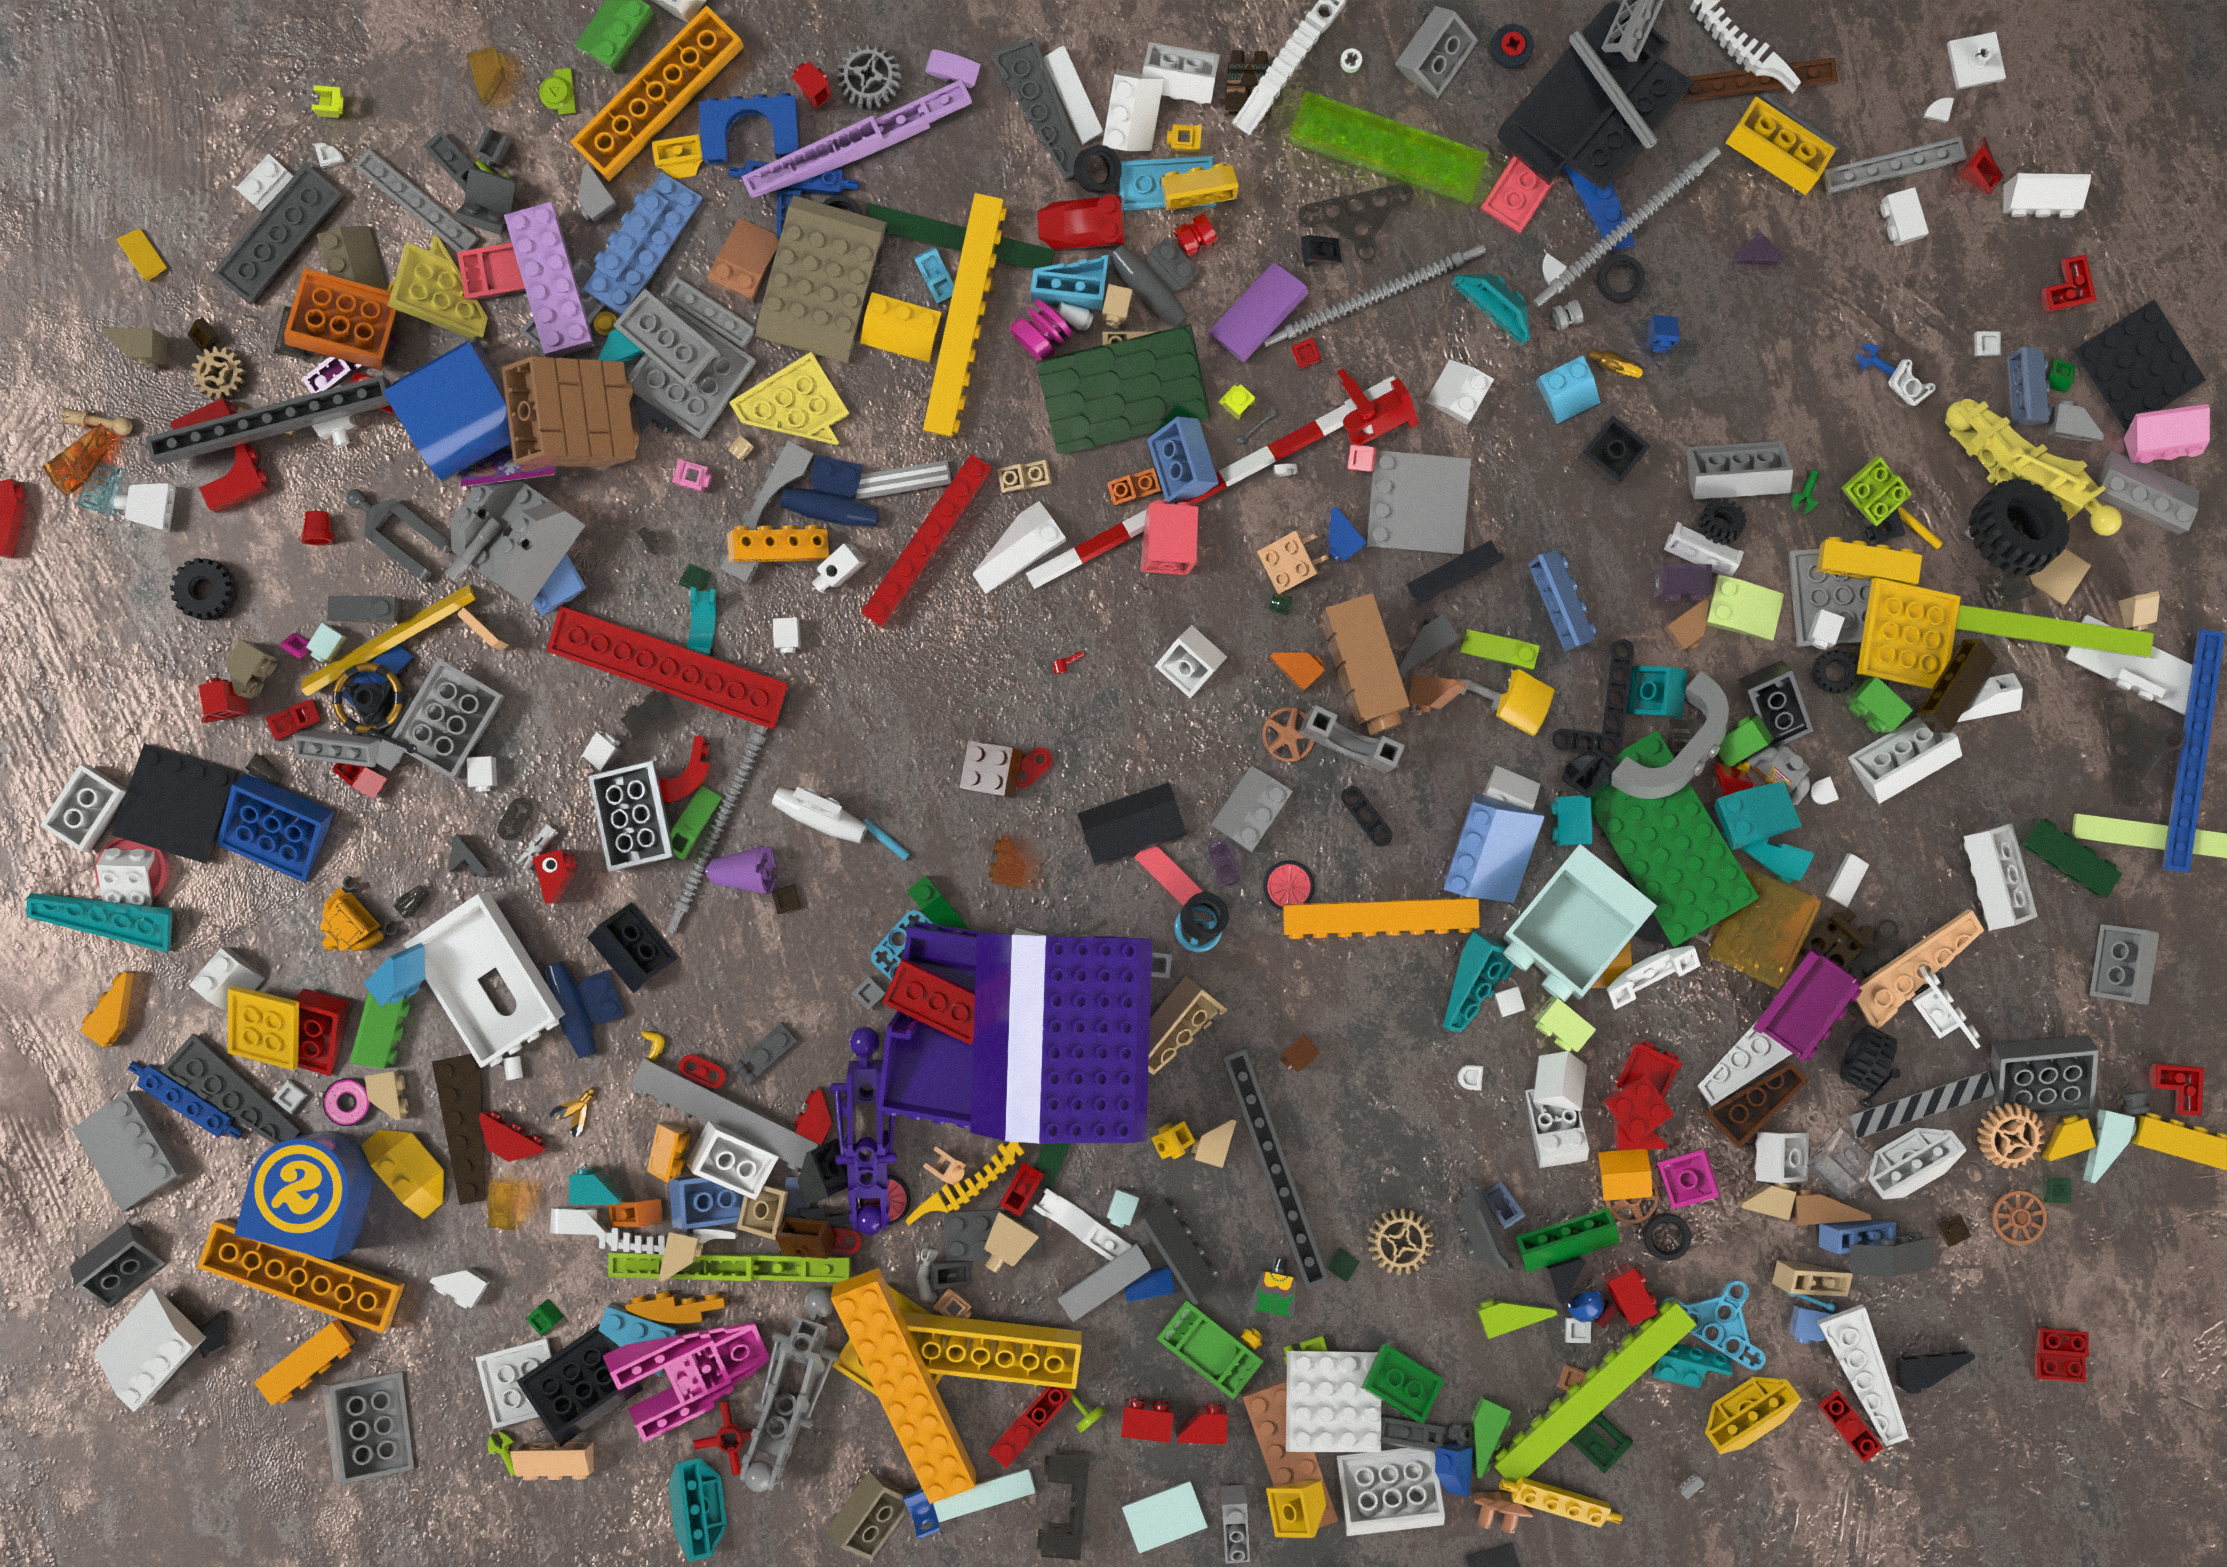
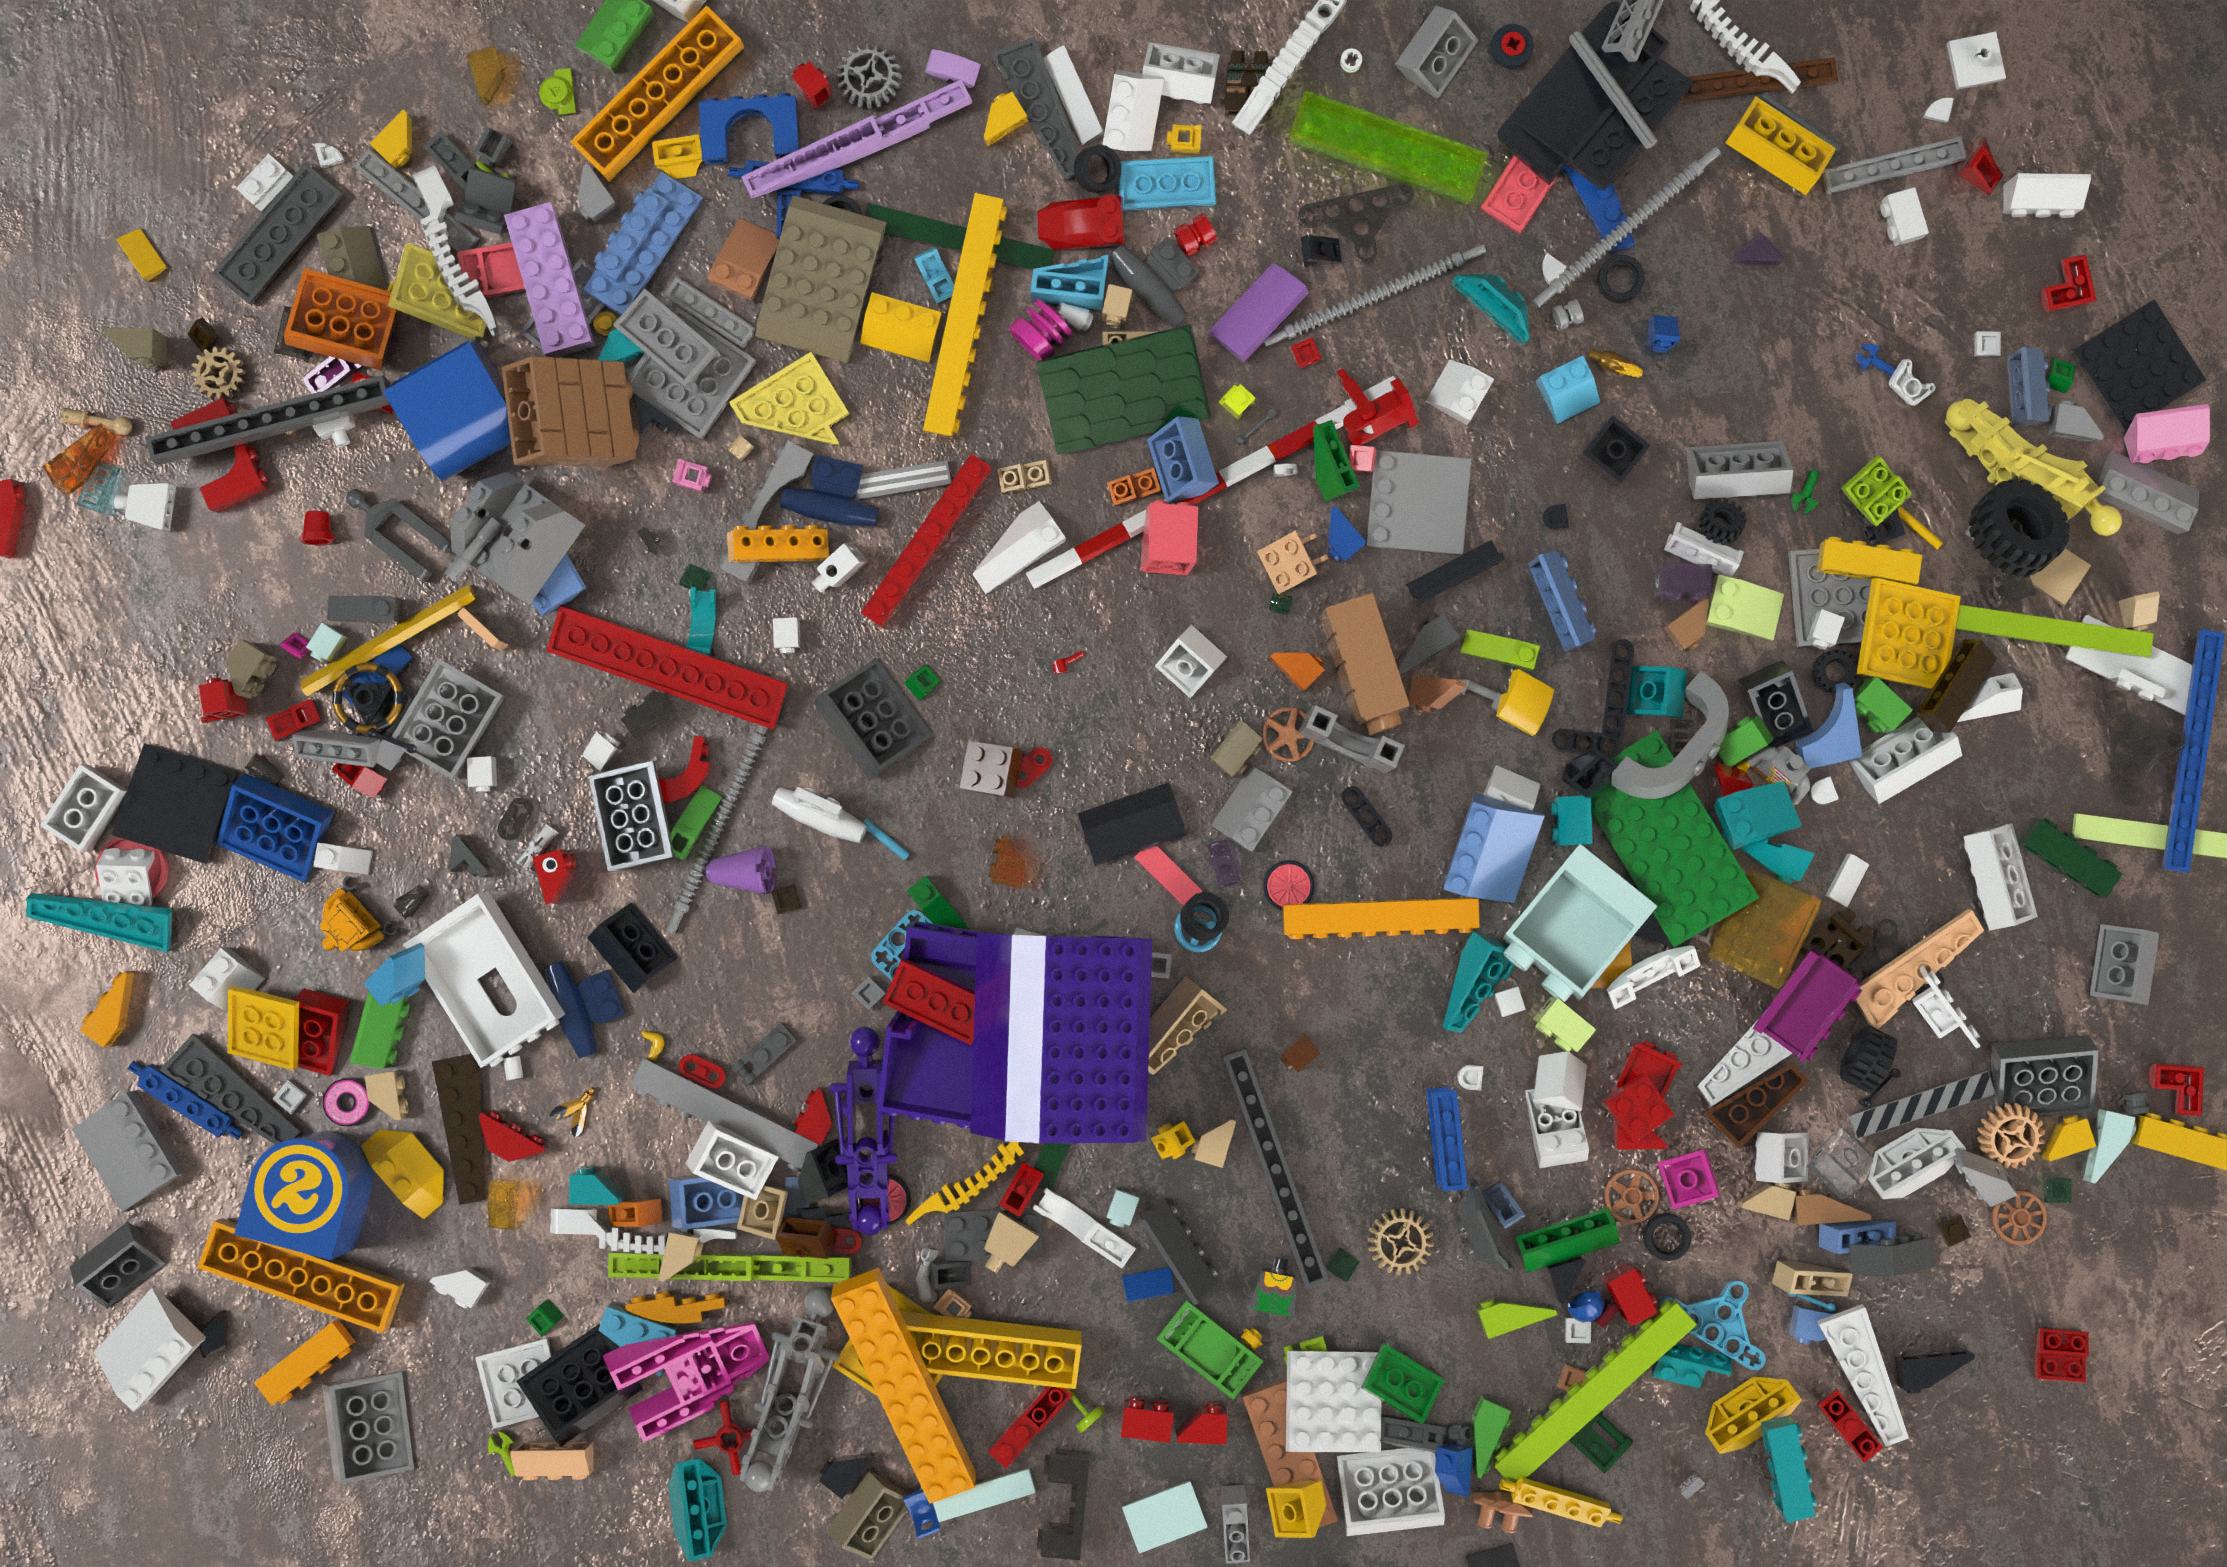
(221, 593): black tyre -> none
(330, 101): neon yellow window -> none
(343, 858): none -> white slope
(395, 140): none -> yellow slope
(438, 201): none -> white piece
(501, 468): sticker -> none
(668, 1150): light orange slope -> none
(844, 1472): none -> black slope
(872, 718): none -> dark grey slope
(922, 682): none -> green slope
(947, 1168): light nougat window -> none
(1004, 117): none -> yellow slope
(1105, 1282): light grey slope -> none
(1199, 186): yellow slope -> none
(1236, 749): none -> dark tan slope
(1332, 465): none -> green slope
(1446, 1138): none -> blue fence
(1555, 517): none -> black tile
(1625, 1174): light orange slope -> none
(1788, 1468): none -> teal wedge
(1838, 736): none -> medium blue arch
(1987, 1176): none -> light grey slope

